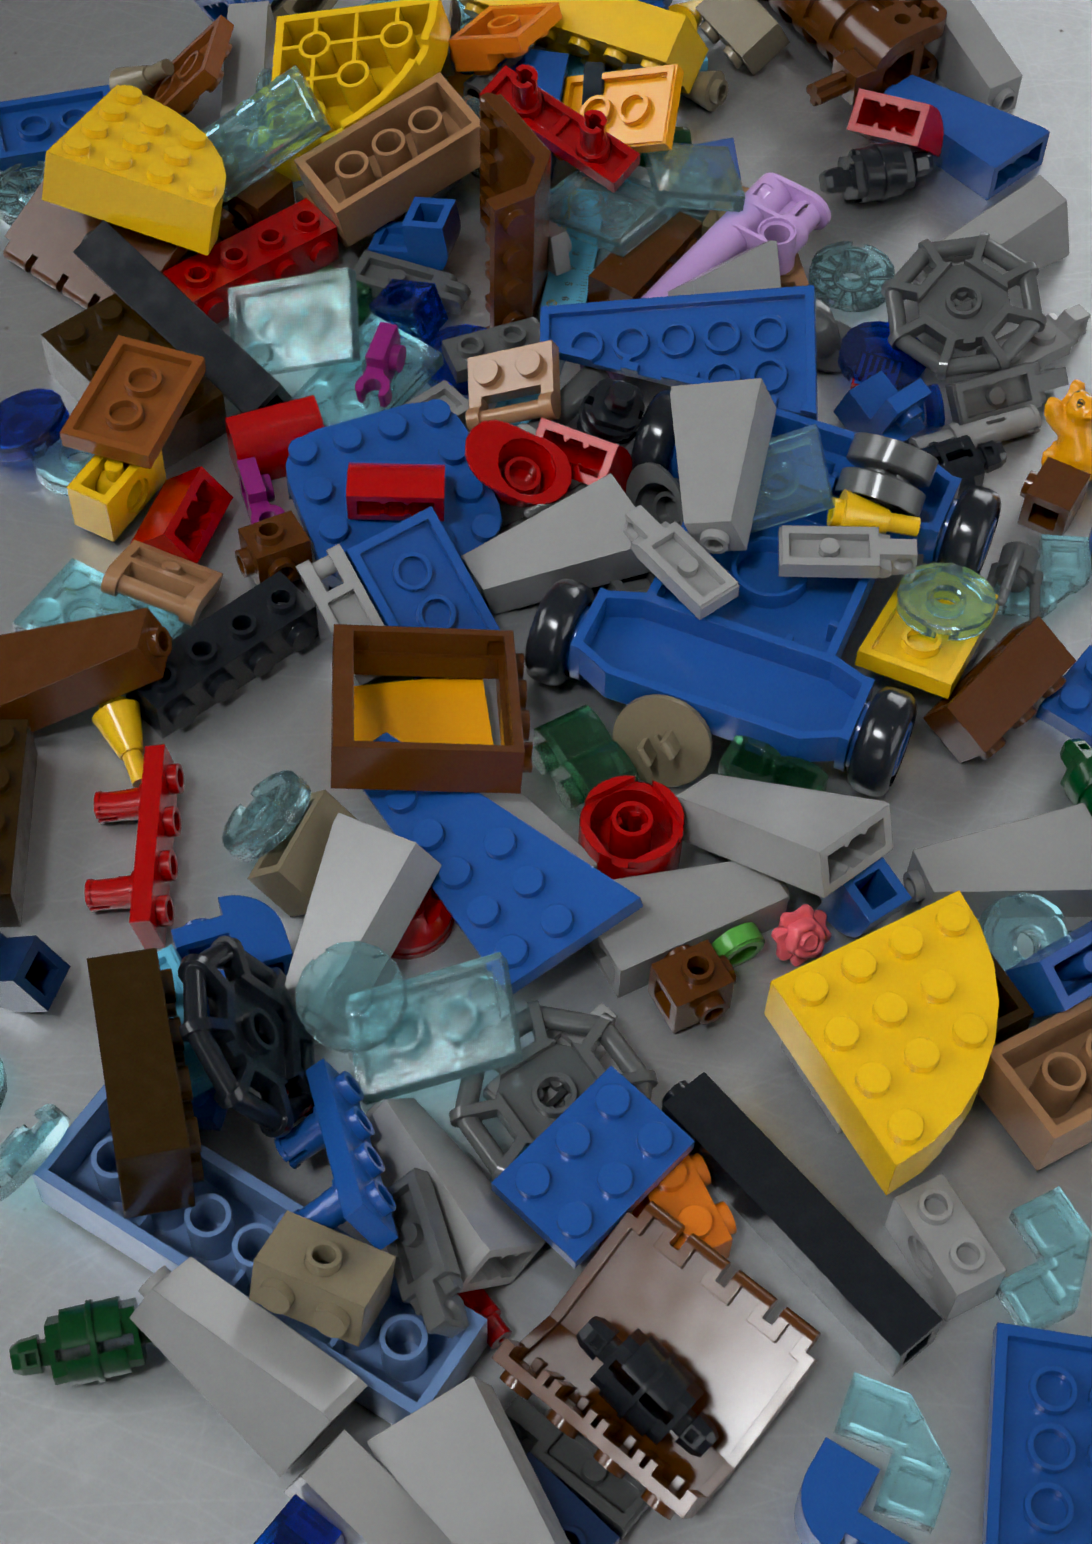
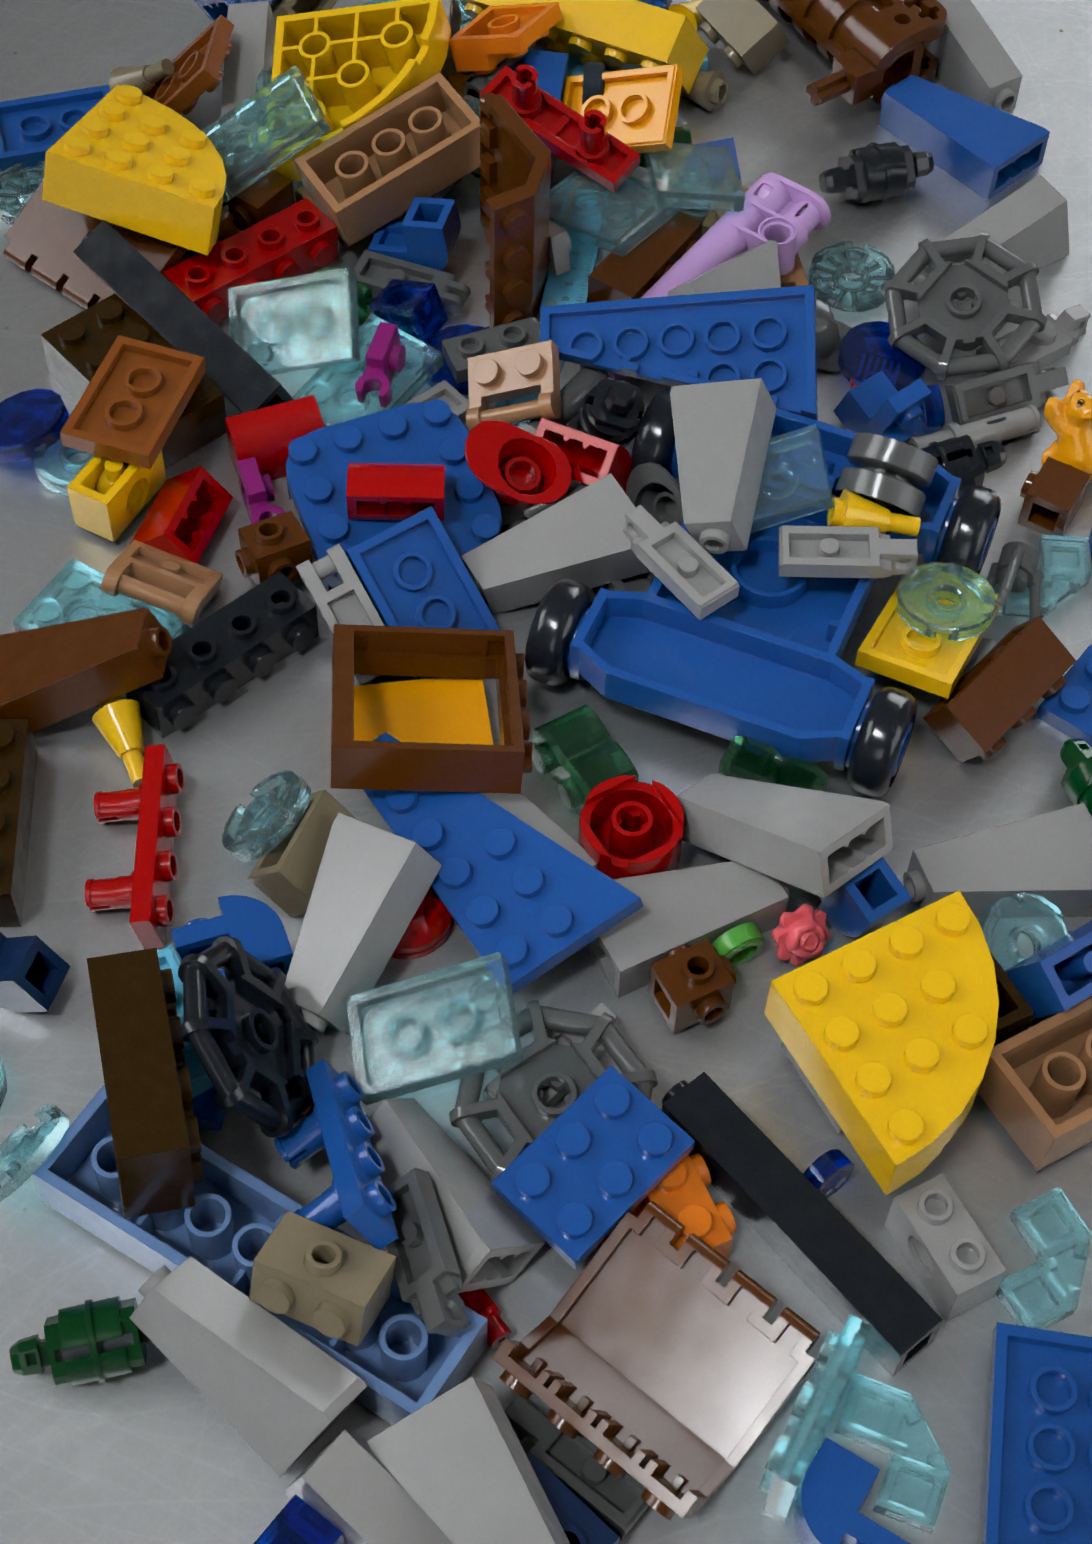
(351, 997): clear light blue tile -> none
(647, 1386): black piece -> none
(664, 739): dark tan piece -> none
(812, 1417): none -> clear light blue plate
(830, 1172): none -> clear blue tile
(897, 120): red brick -> none

